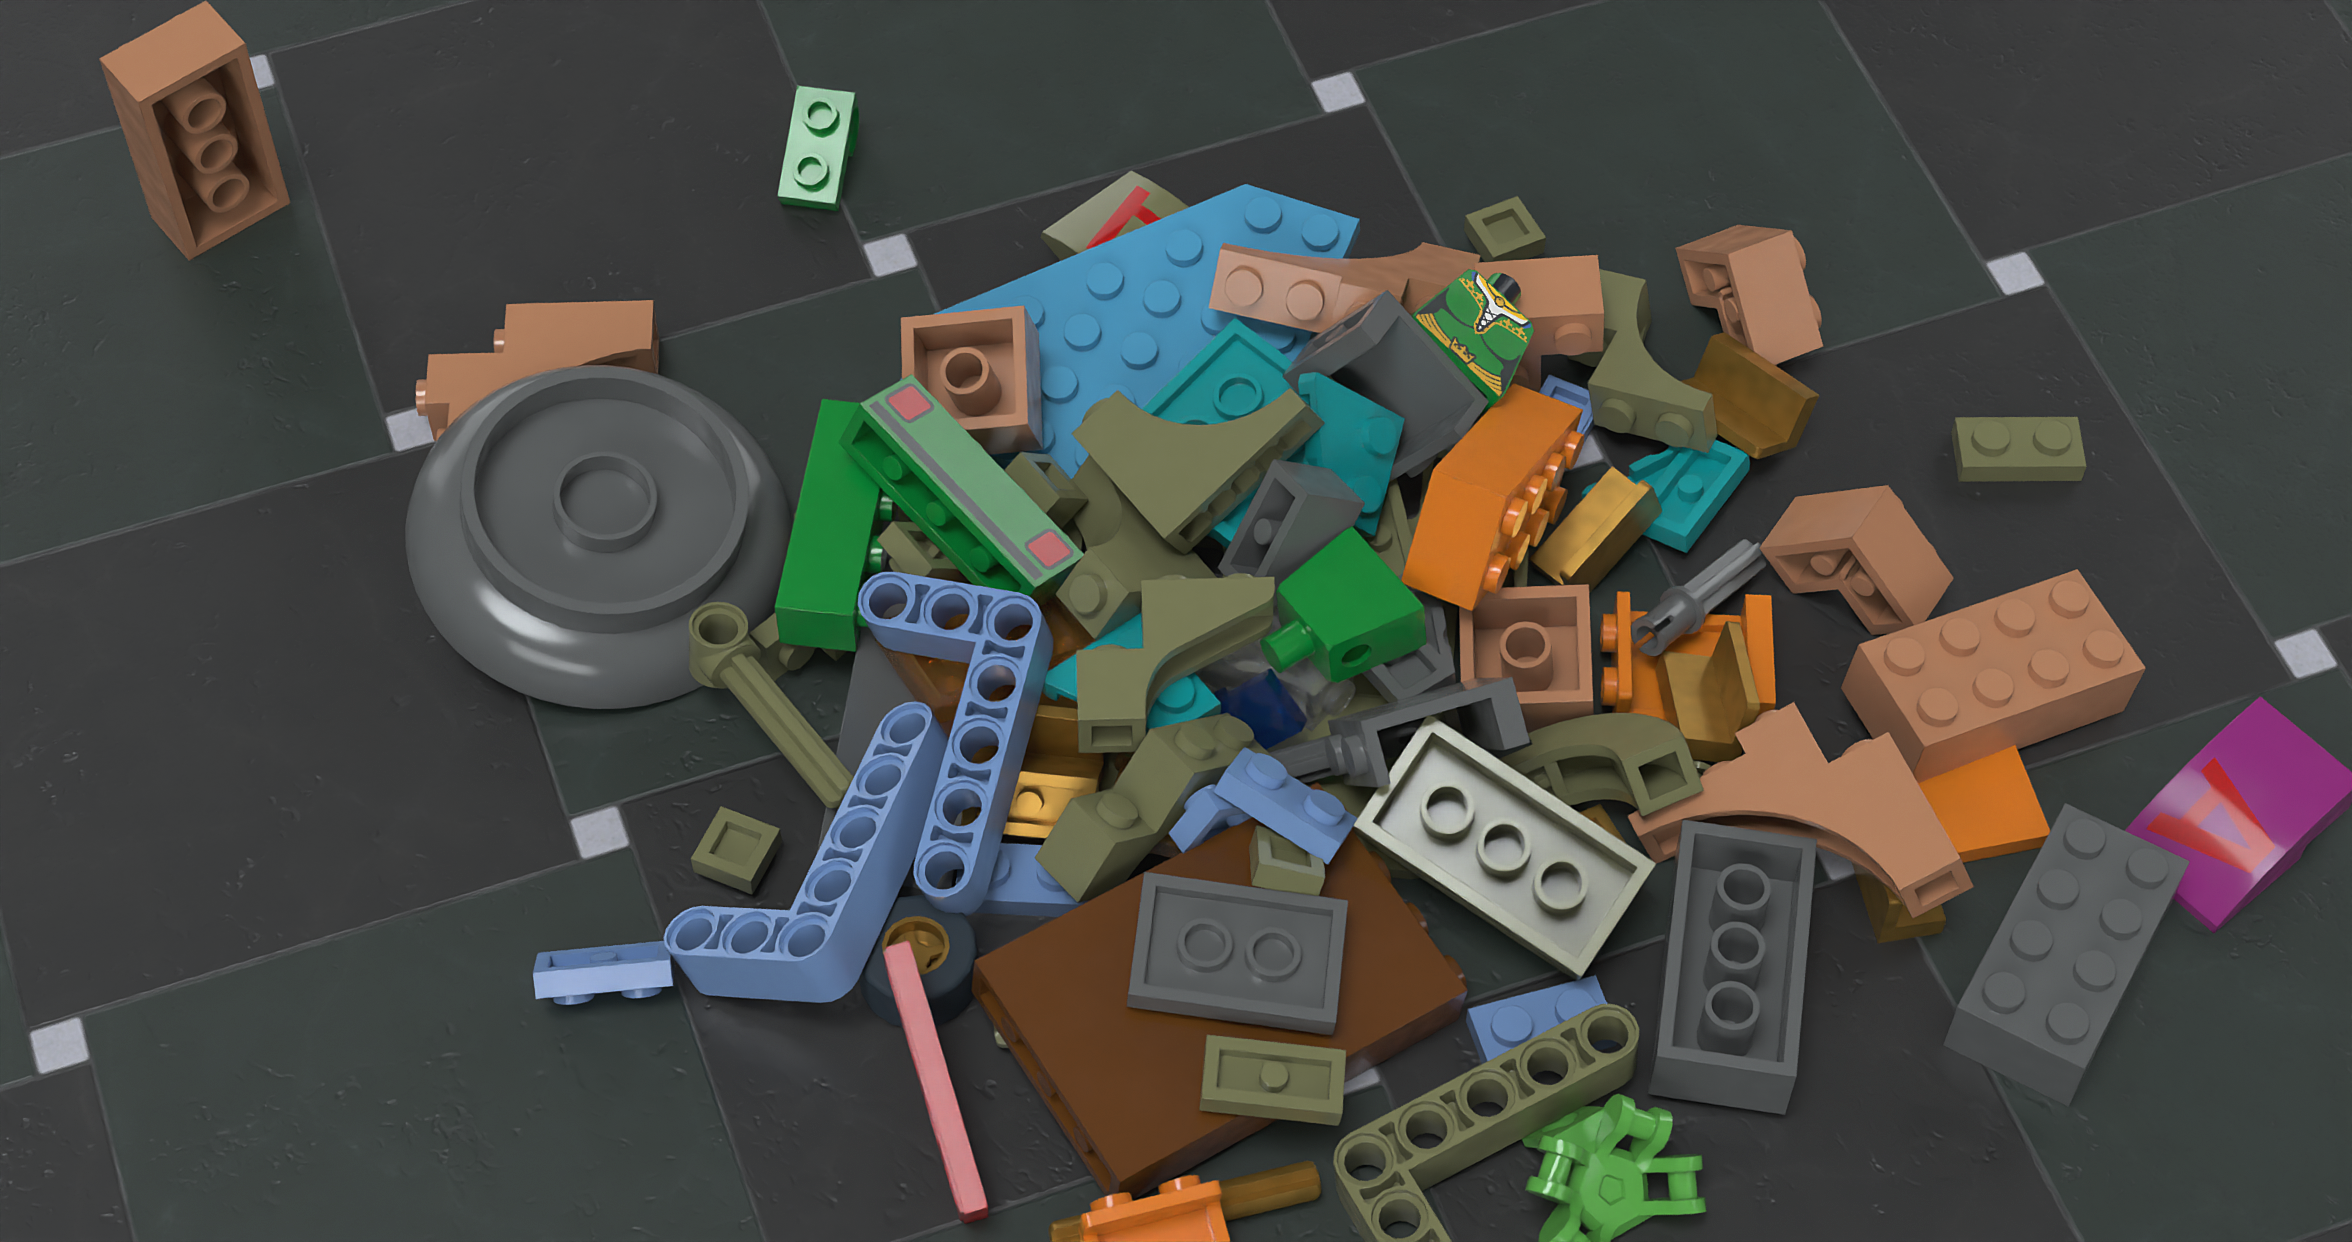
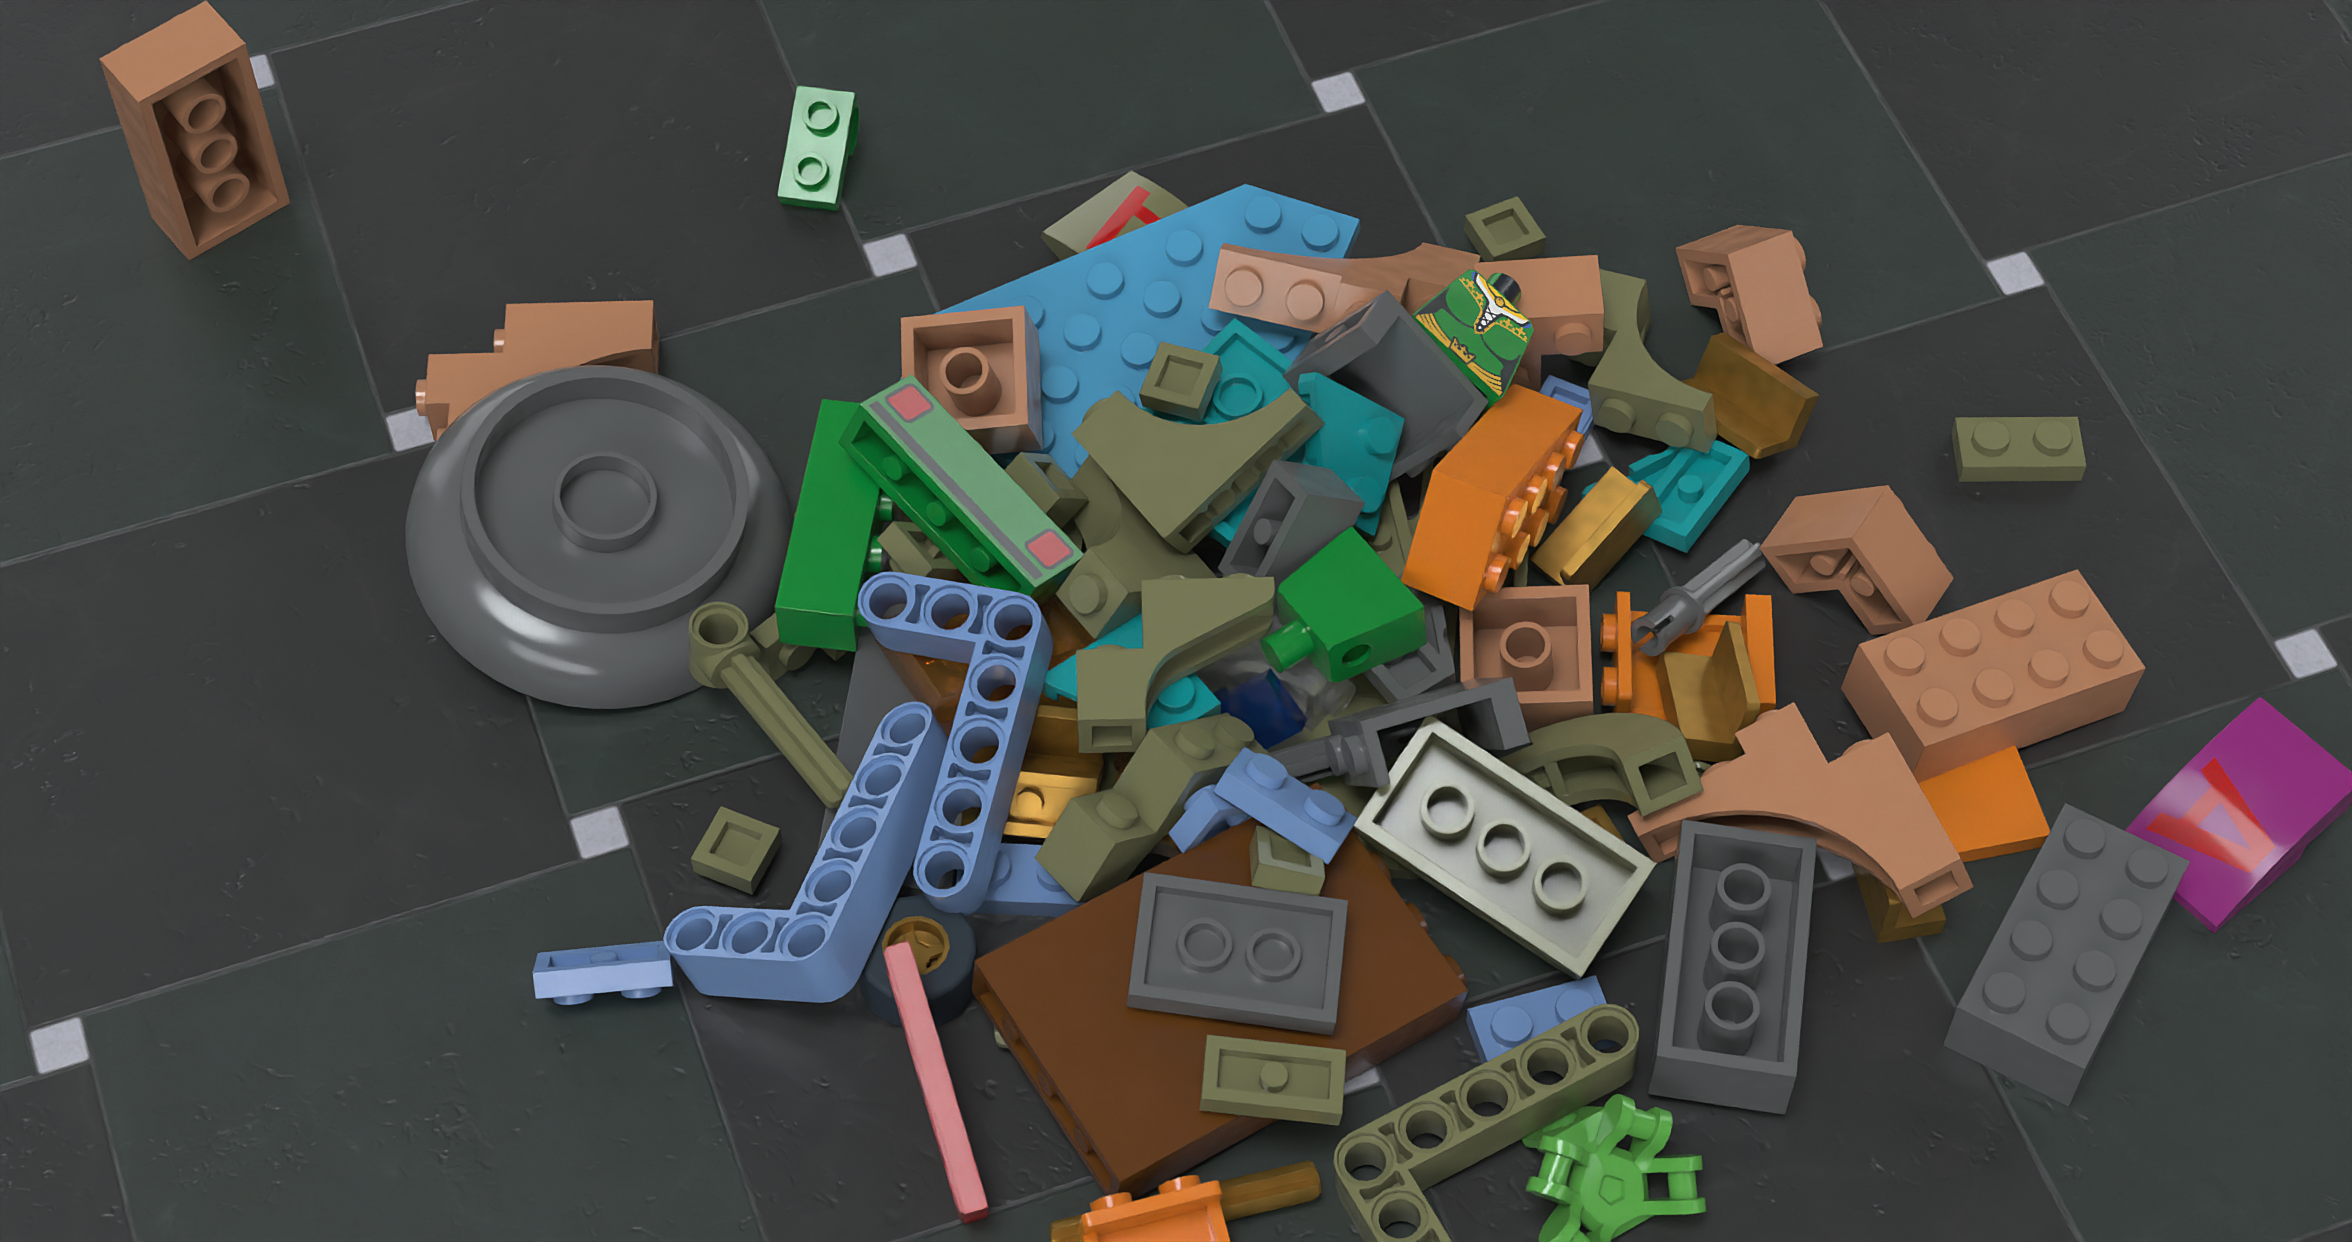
(1180, 381): none -> olive plate

